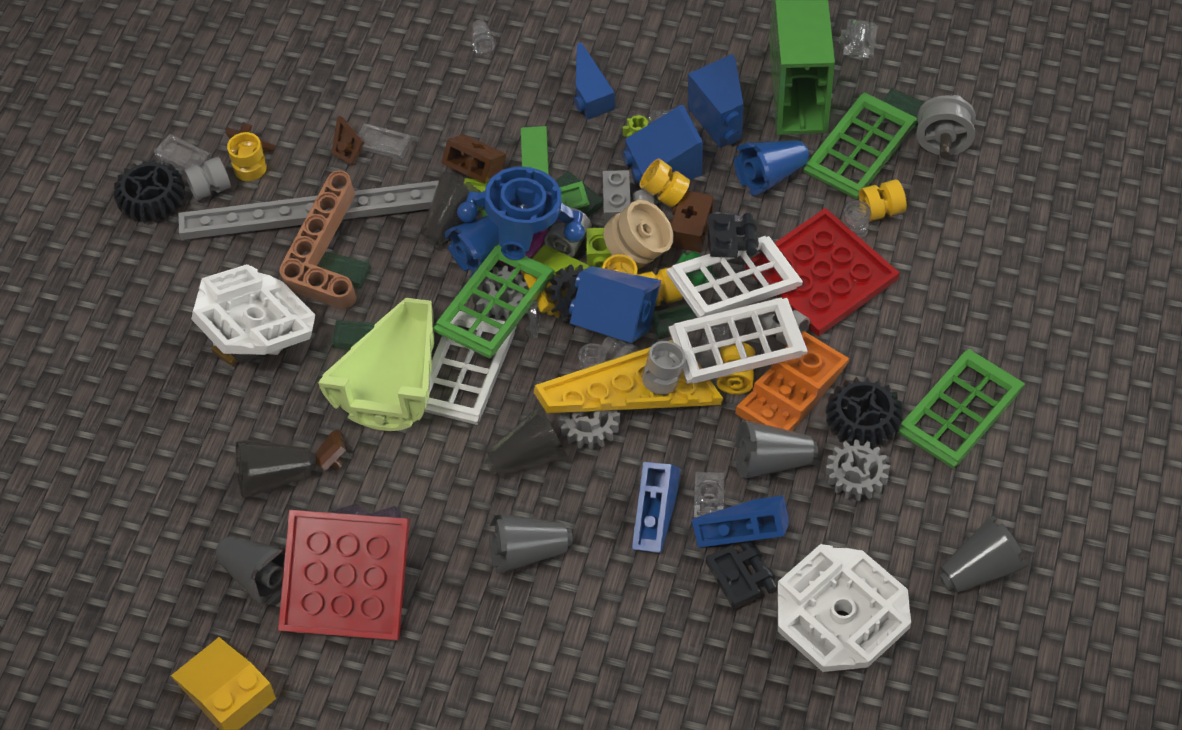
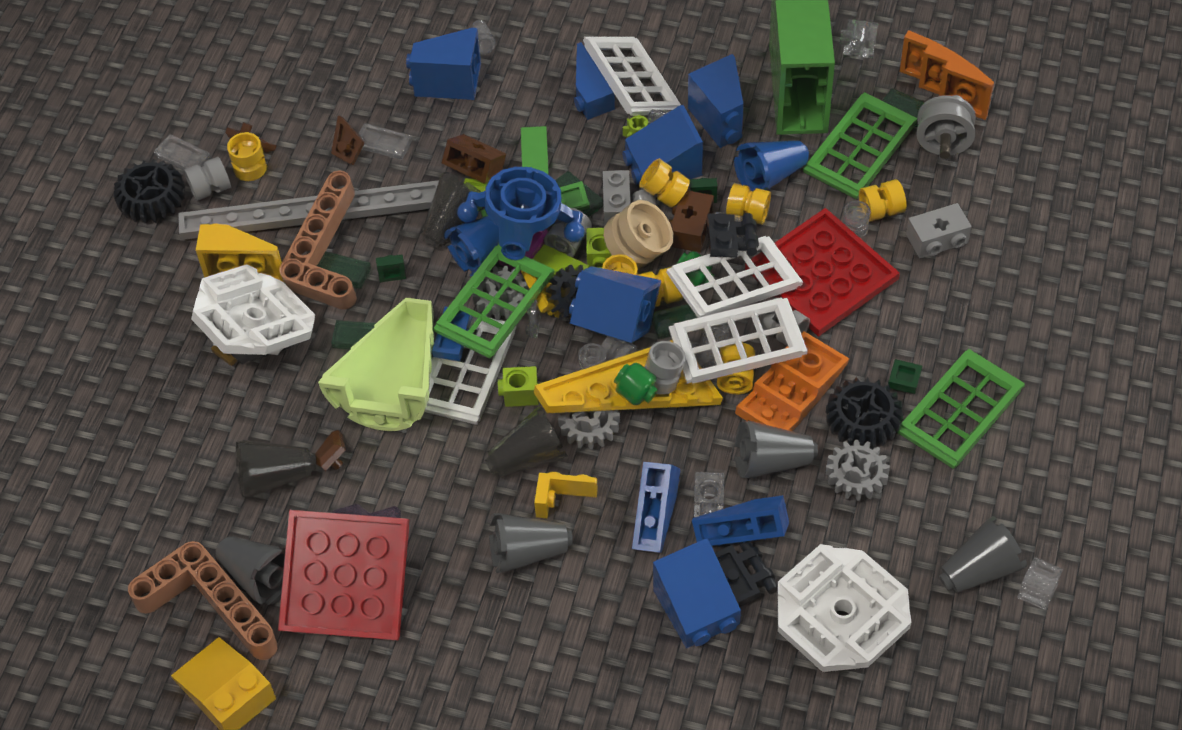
(216, 591): none -> nougat beam
(226, 248): none -> yellow slope
(391, 268): none -> dark green plate
(446, 66): none -> blue slope
(446, 348): none -> blue plate
(522, 395): none -> lime brick
(555, 483): none -> yellow bracket
(616, 44): none -> white piece
(636, 383): none -> green head
(695, 594): none -> blue slope
(705, 186): none -> dark green plate
(744, 201): none -> yellow wheel
(905, 376): none -> dark green plate
(938, 230): none -> light grey brick
(945, 72): none -> orange slope
(1040, 583): none -> clear brick

